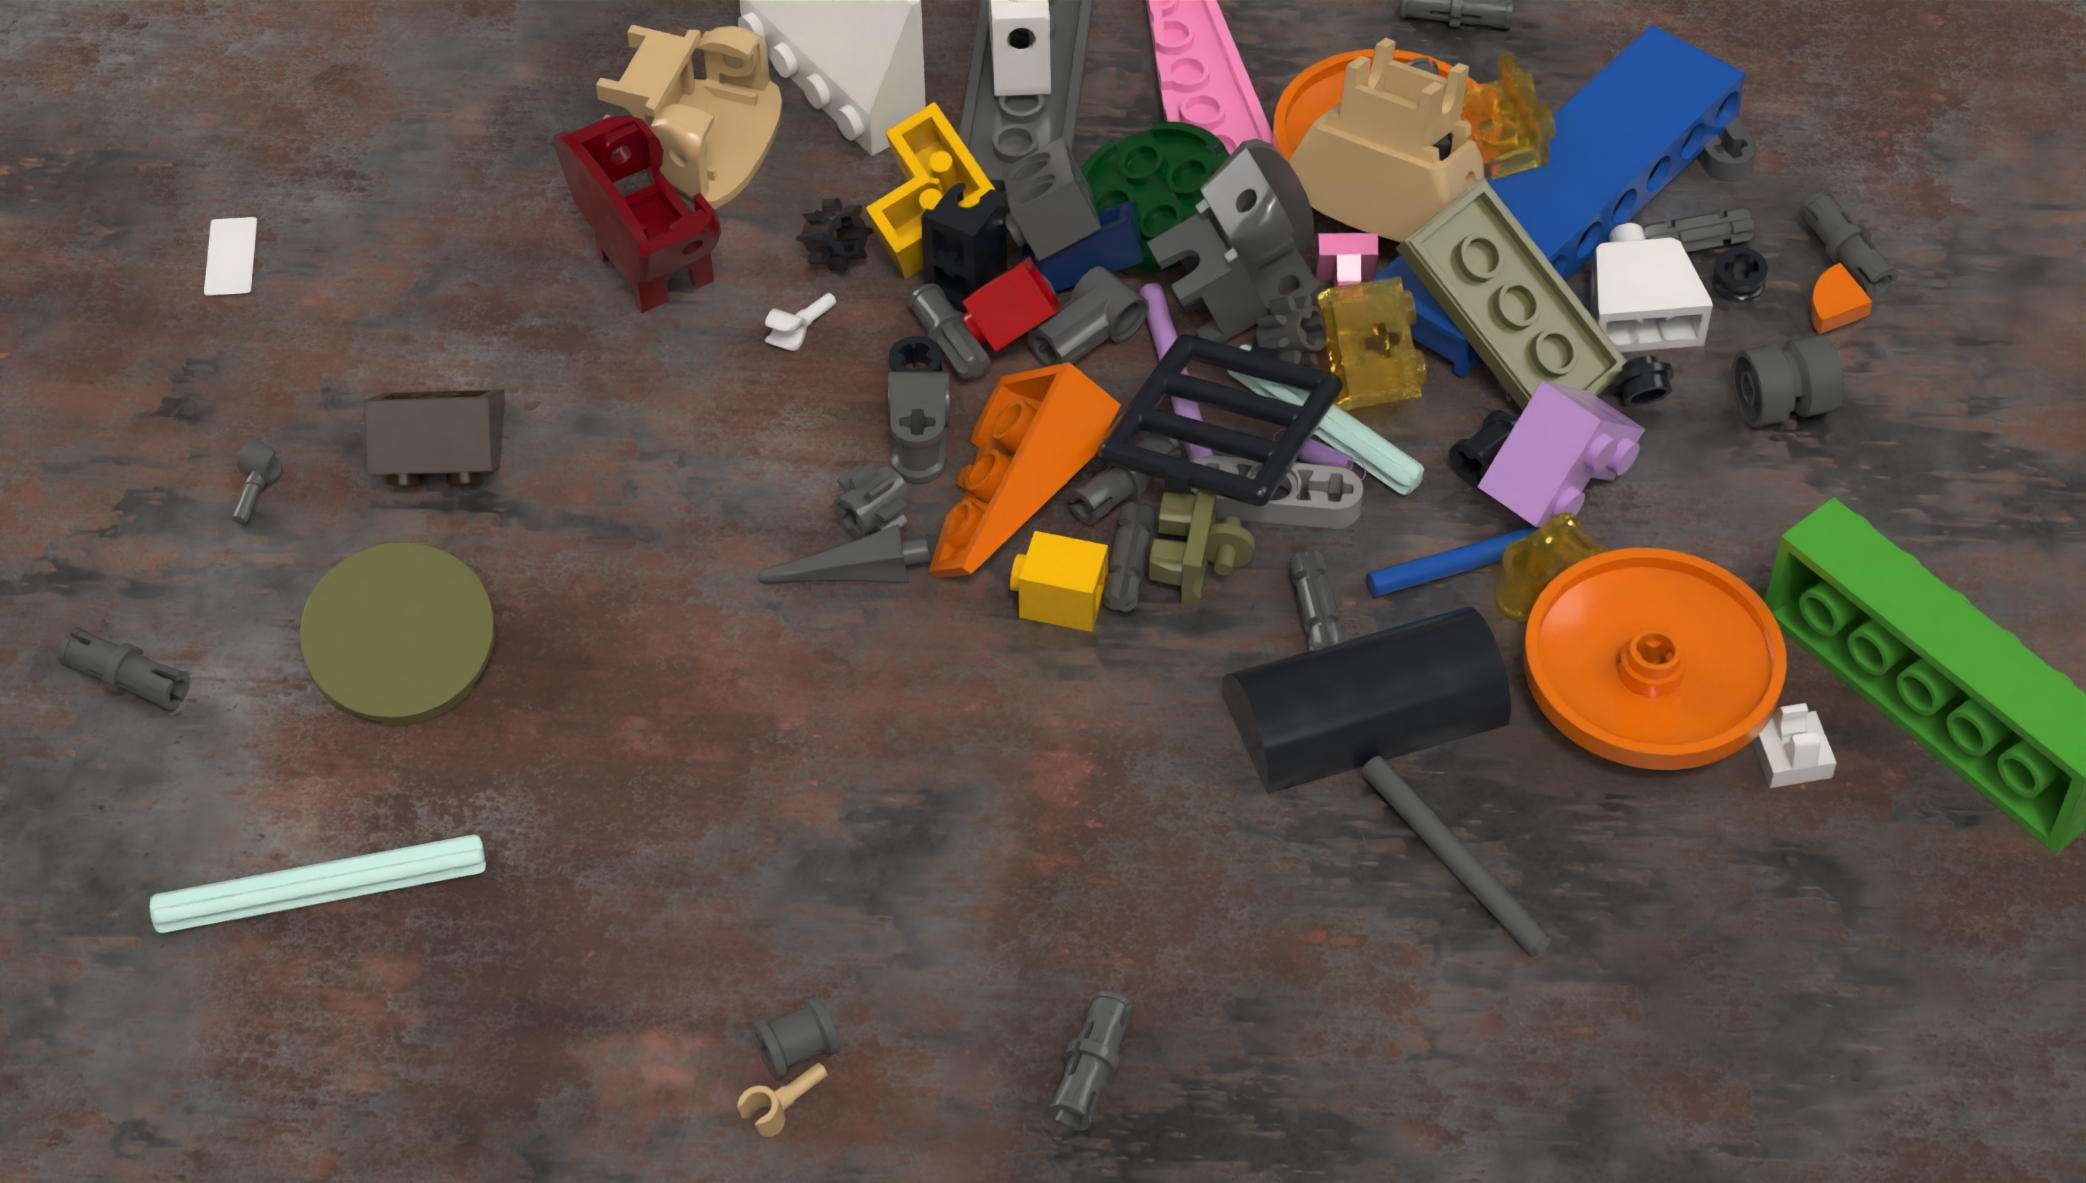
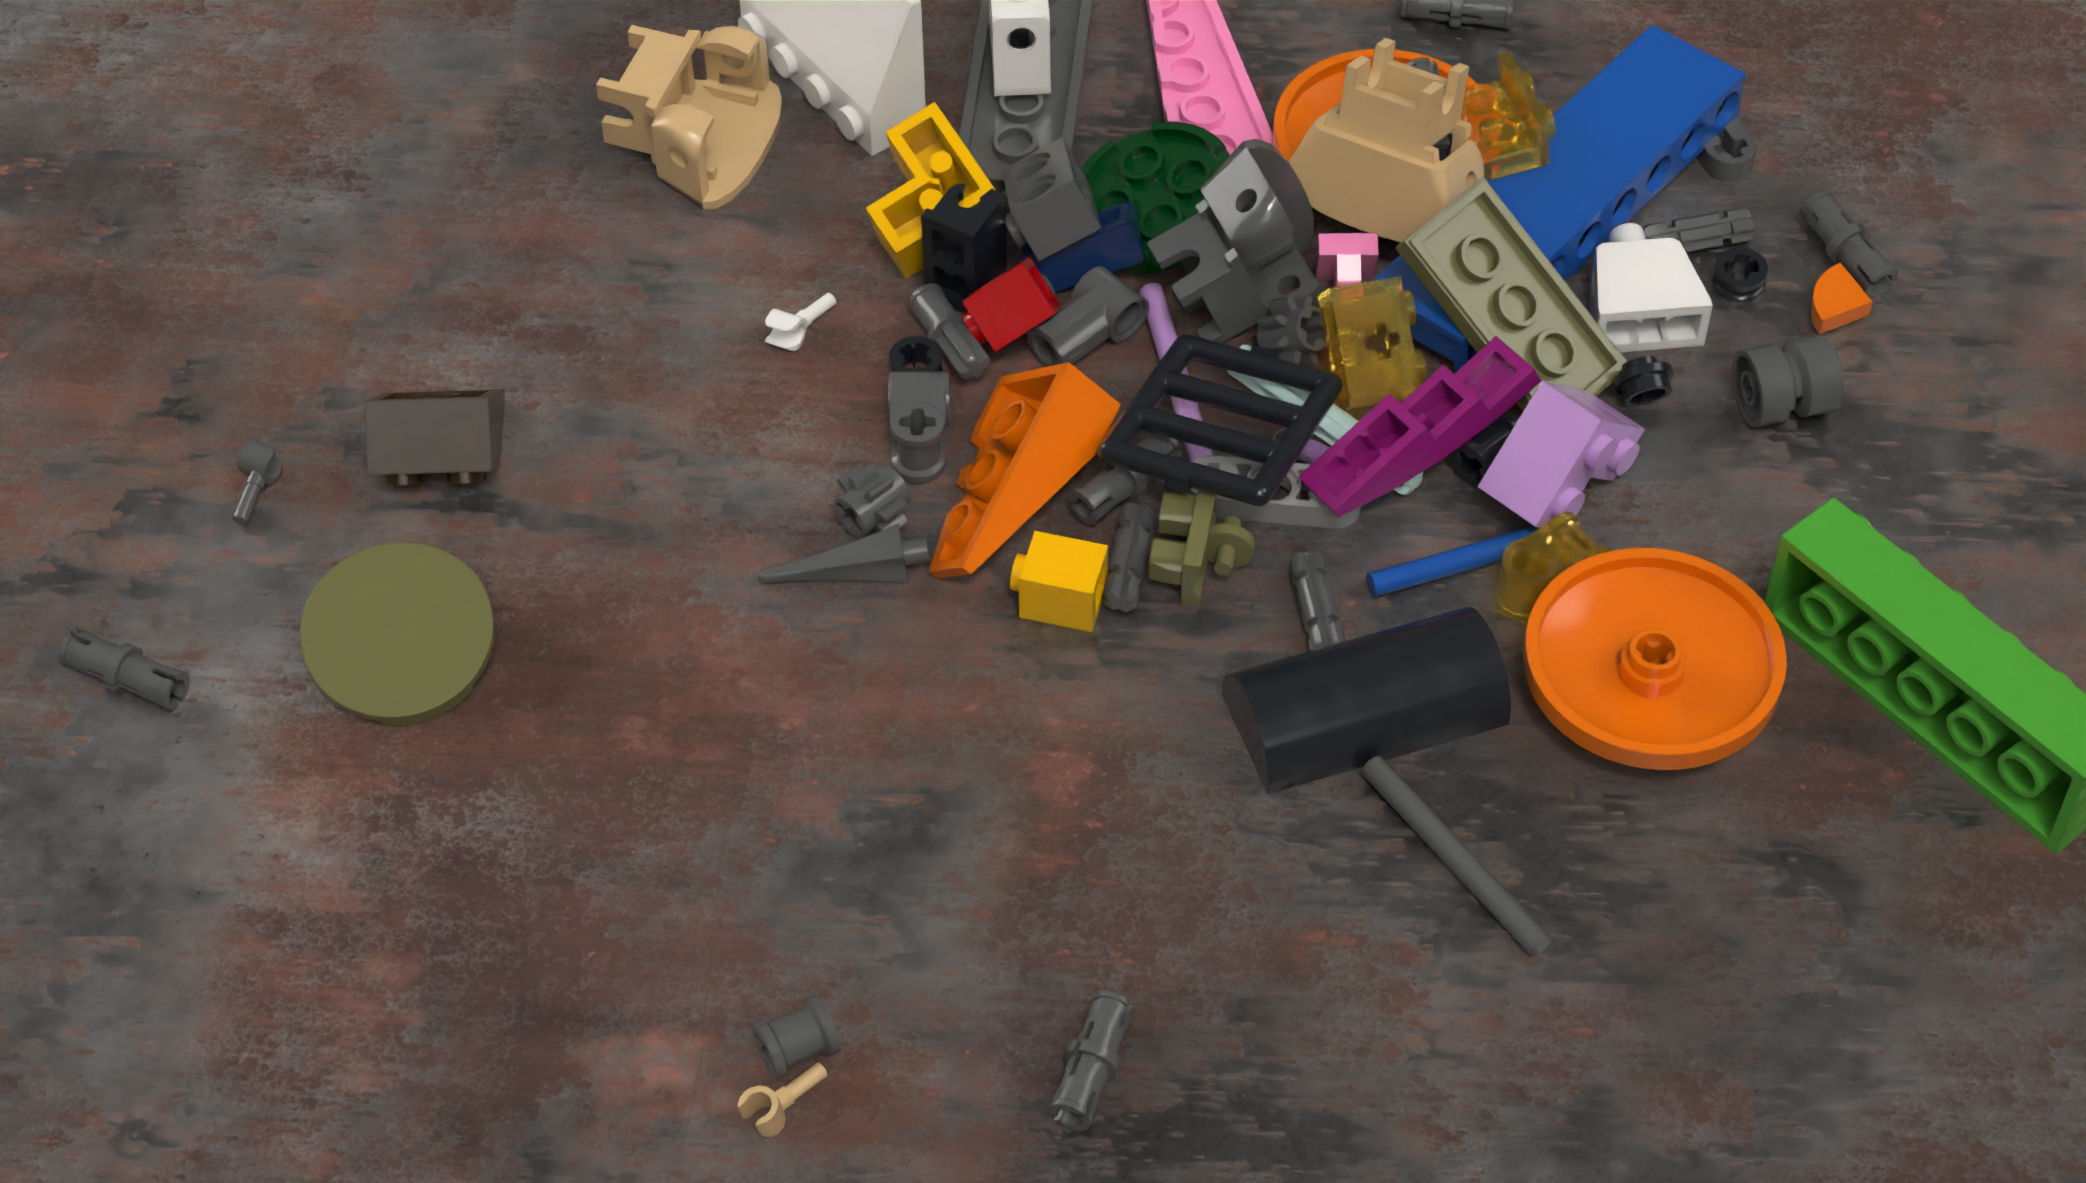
(230, 256): white sticker -> none
(317, 883): light aqua axle -> none
(646, 231): dark red piece -> none
(818, 233): black gear -> none
(1410, 436): none -> magenta slope
(1794, 748): white tile -> none

